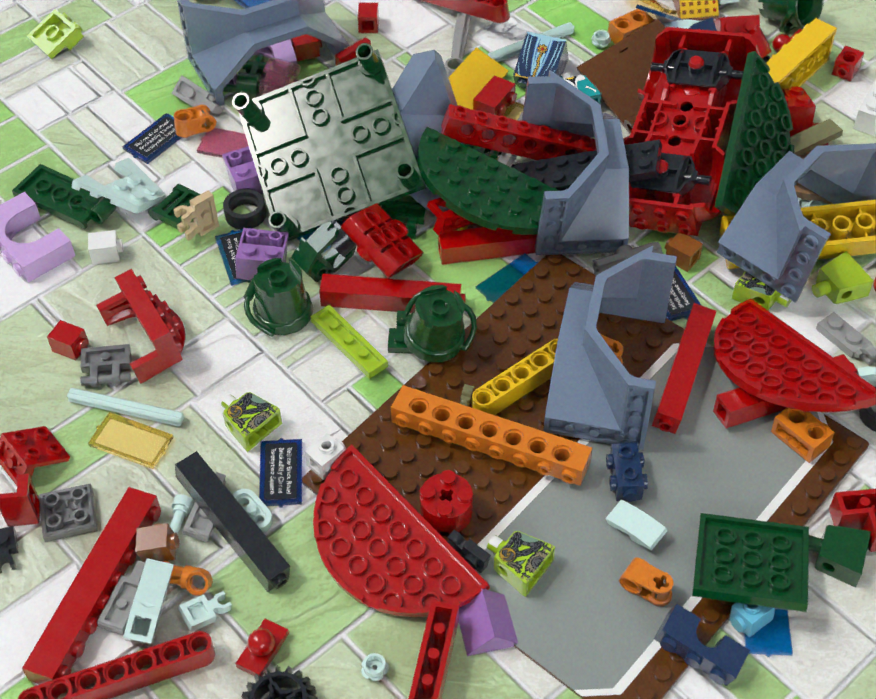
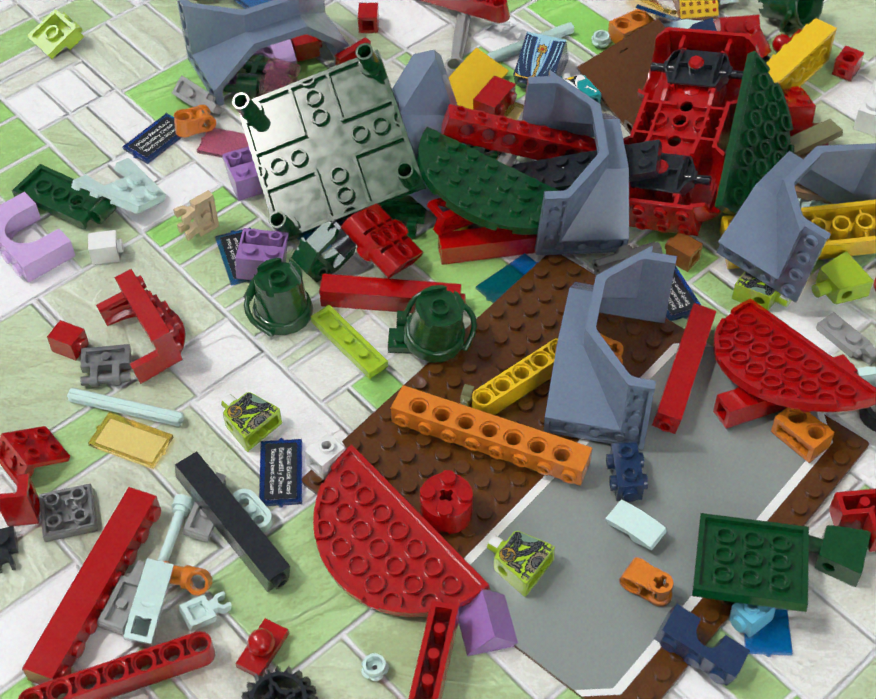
(156, 543): brick -> none
(179, 196): dark green plate -> none
(244, 197): black tyre -> none
(470, 551): black plate -> none

